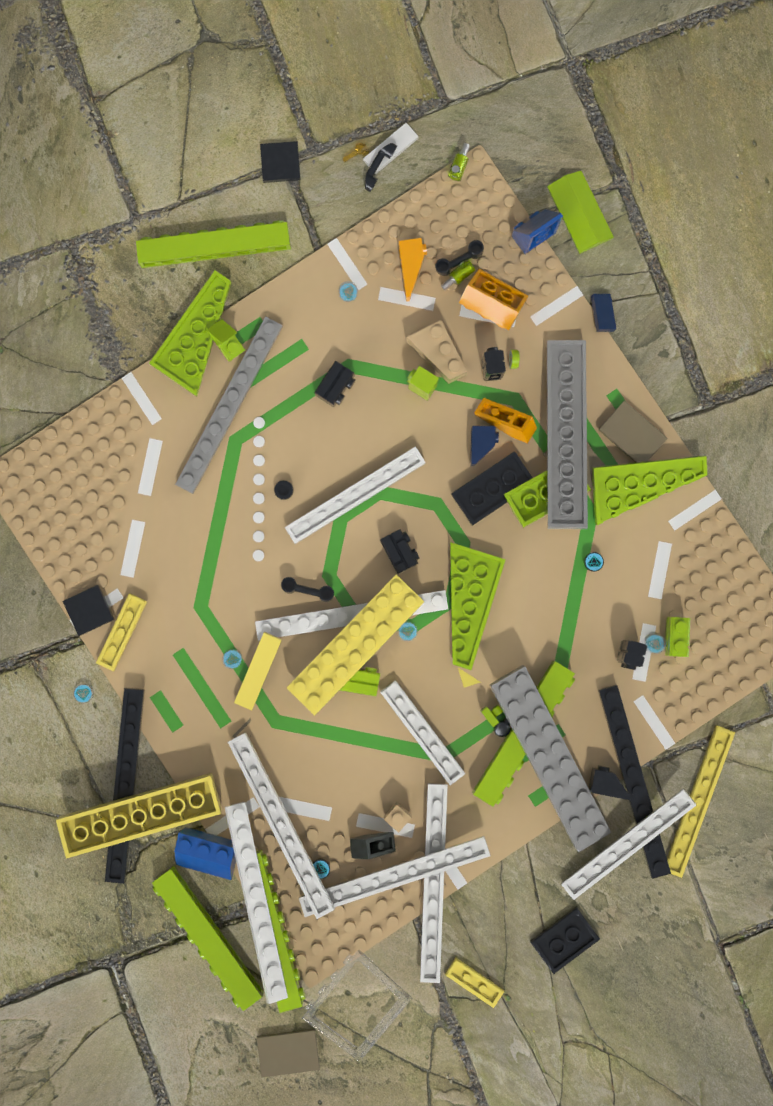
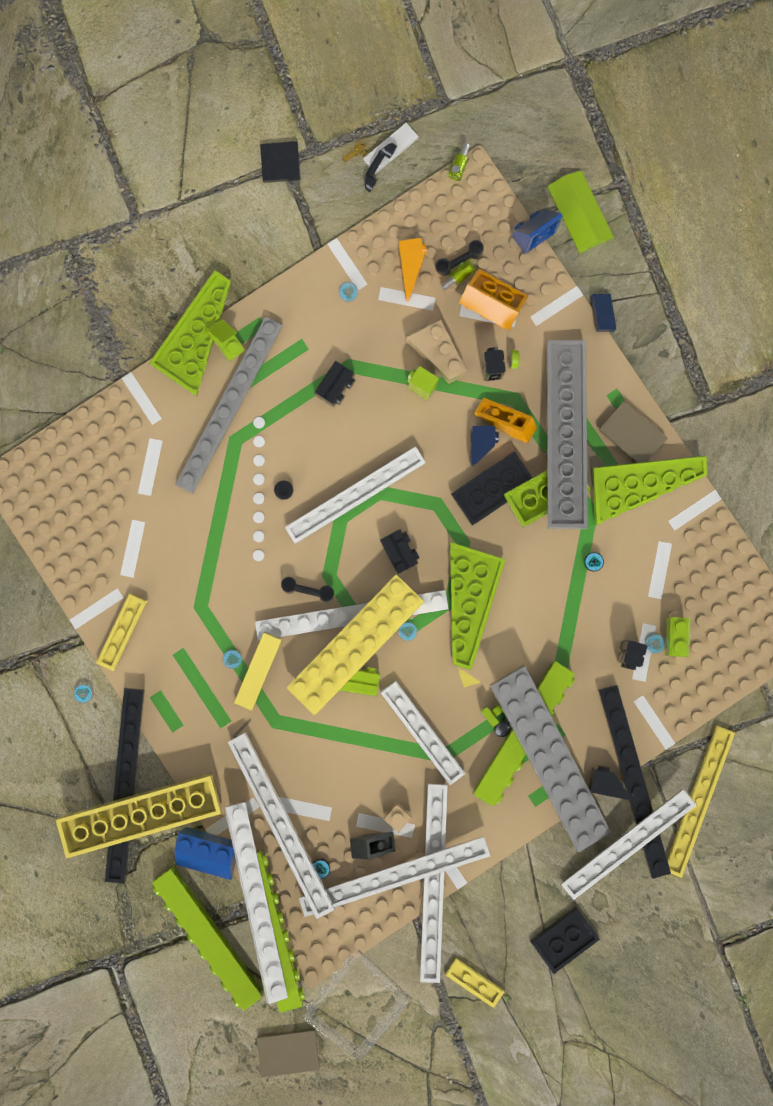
(88, 610): black tile -> none
(213, 244): lime brick -> none

